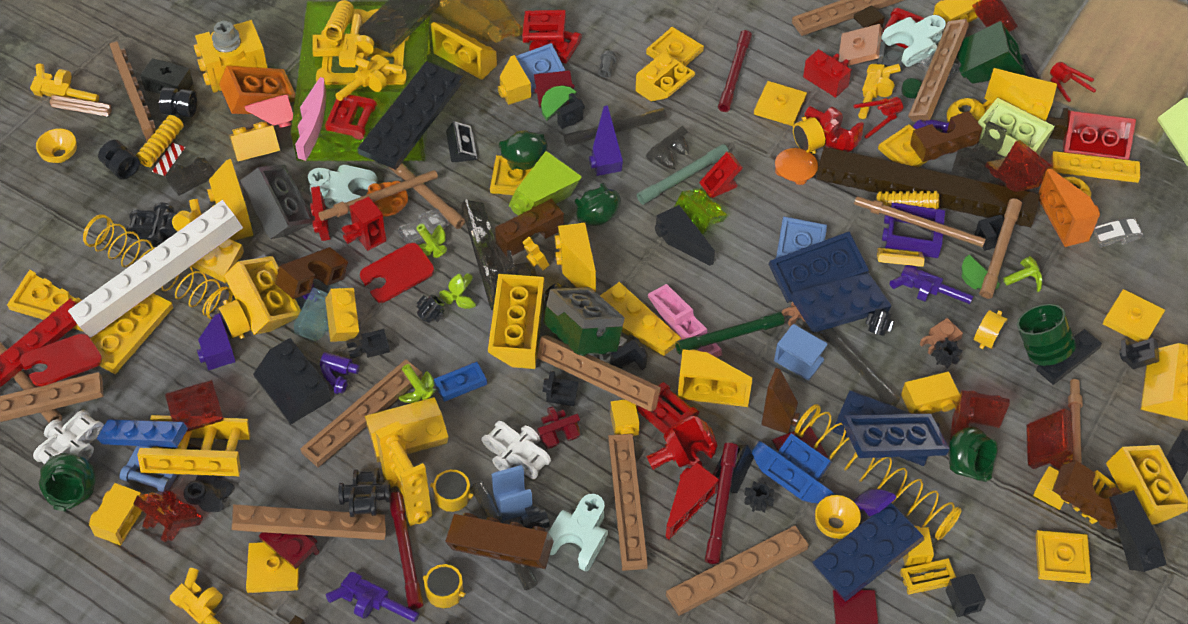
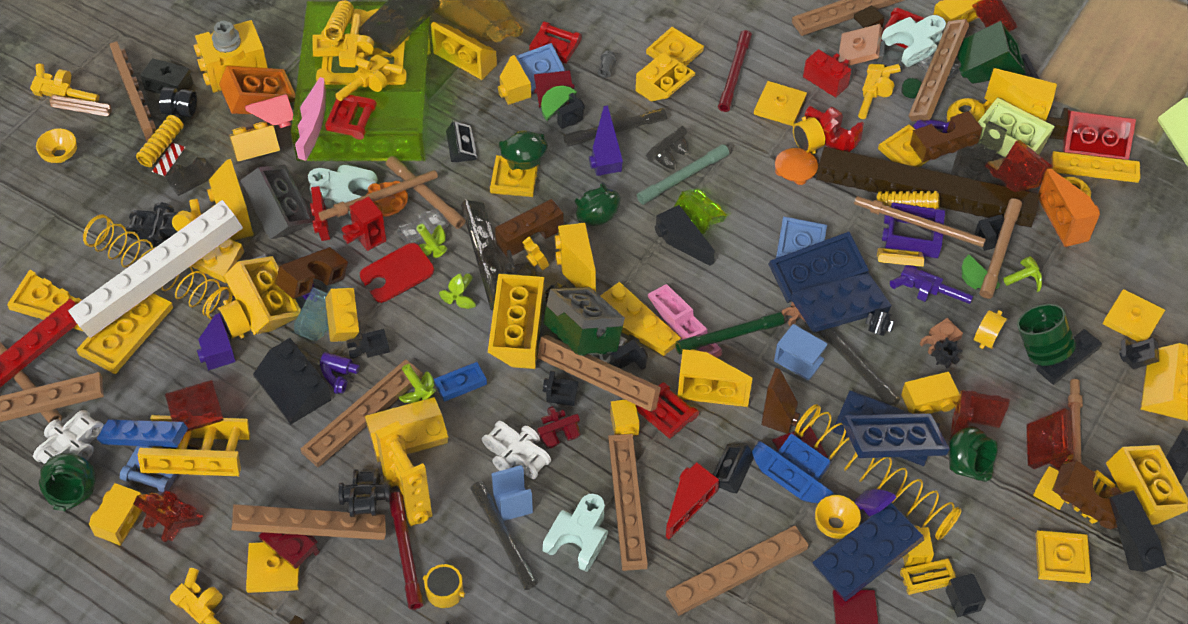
(62, 358): red piece -> none
(118, 159): black wheel -> none
(211, 492): black plate -> none
(368, 597): dark purple piece -> none
(410, 115): black plate -> none
(430, 308): black gear -> none
(451, 490): piece -> none
(500, 540): reddish brown brick -> none
(535, 517): black gear -> none
(544, 21): red plate -> none
(544, 182): lime slope -> none
(683, 443): red piece -> none
(715, 541): dark red piece -> none
(721, 176): red slope -> none
(764, 499): black gear -> none
(888, 107): red plant -> none
(1062, 73): red plant -> none
(1117, 230): slope -> none

